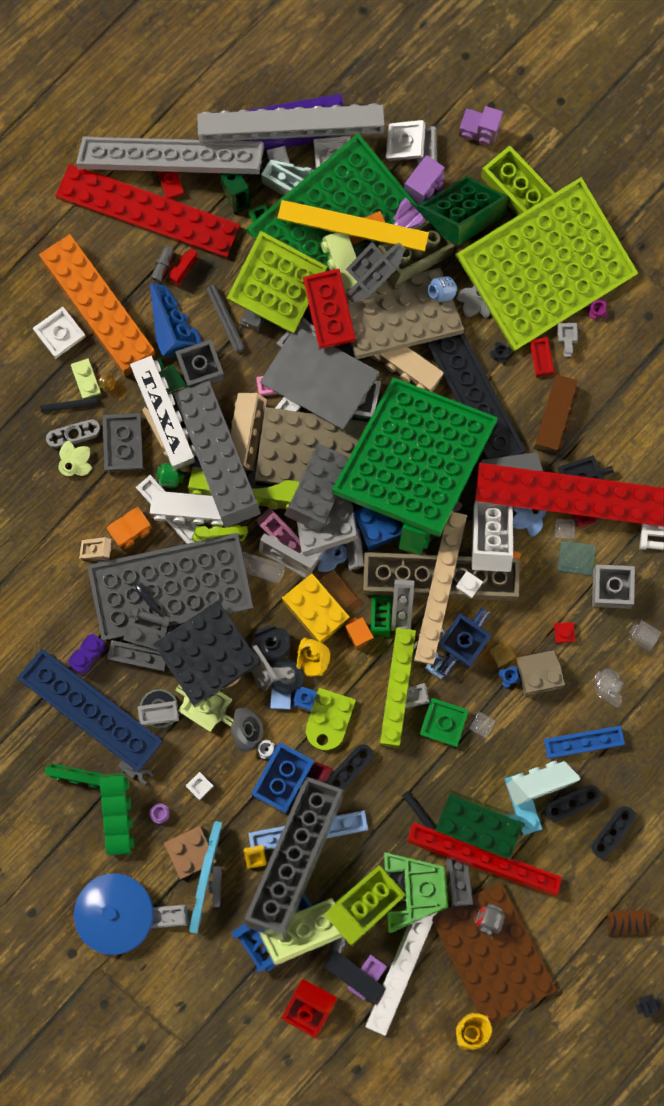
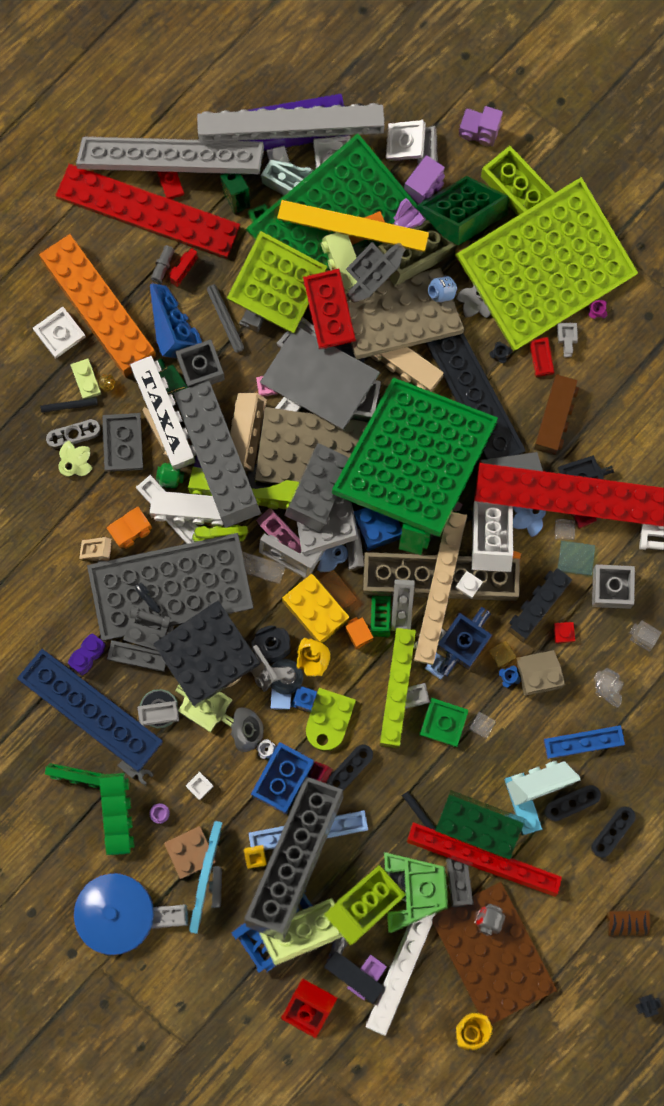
(541, 603): none -> black brick

